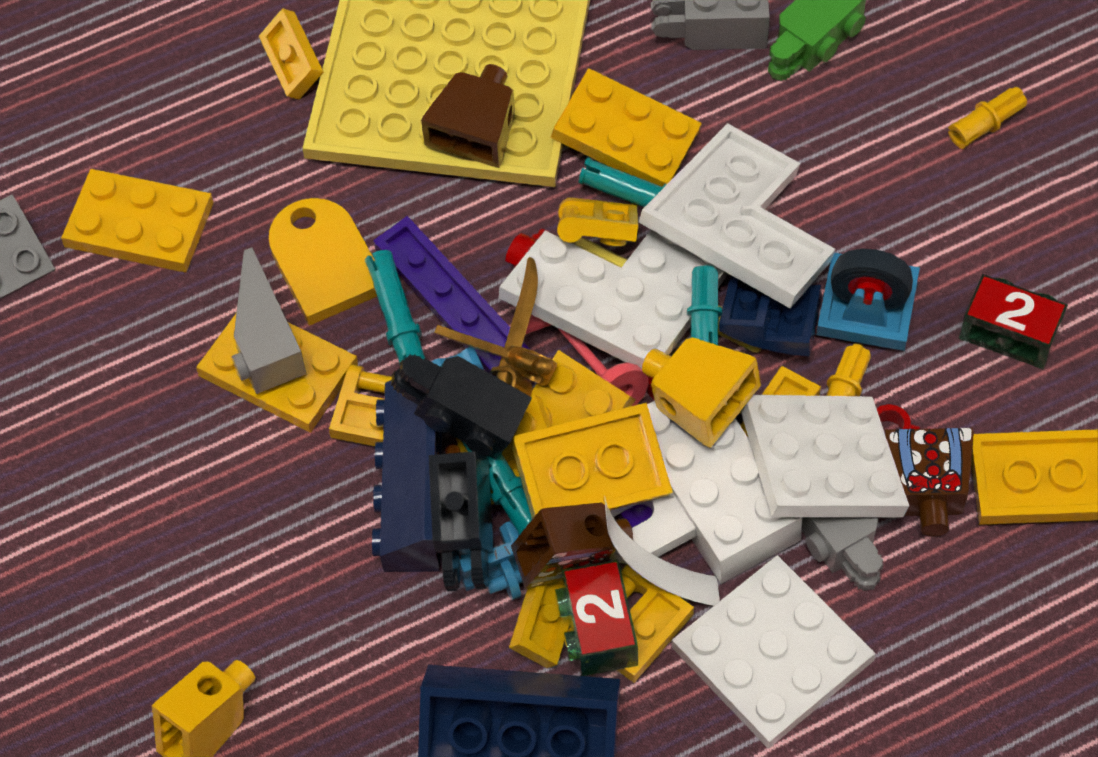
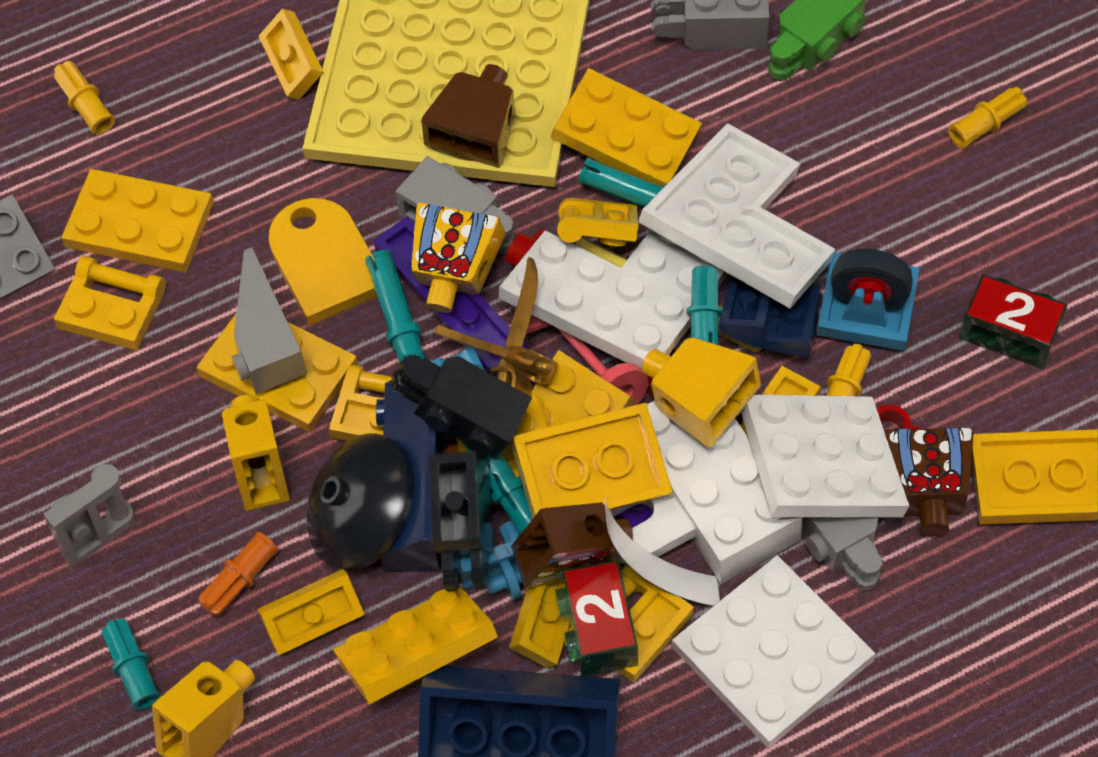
(77, 522): none -> light grey plate
(83, 98): none -> yellow axle
(107, 315): none -> yellow plate
(130, 664): none -> teal axle
(237, 574): none -> orange axle
(250, 436): none -> yellow torso
(310, 611): none -> yellow plate
(360, 501): none -> black dish
(414, 643): none -> yellow plate
(445, 187): none -> light grey hinge
(453, 252): none -> torso

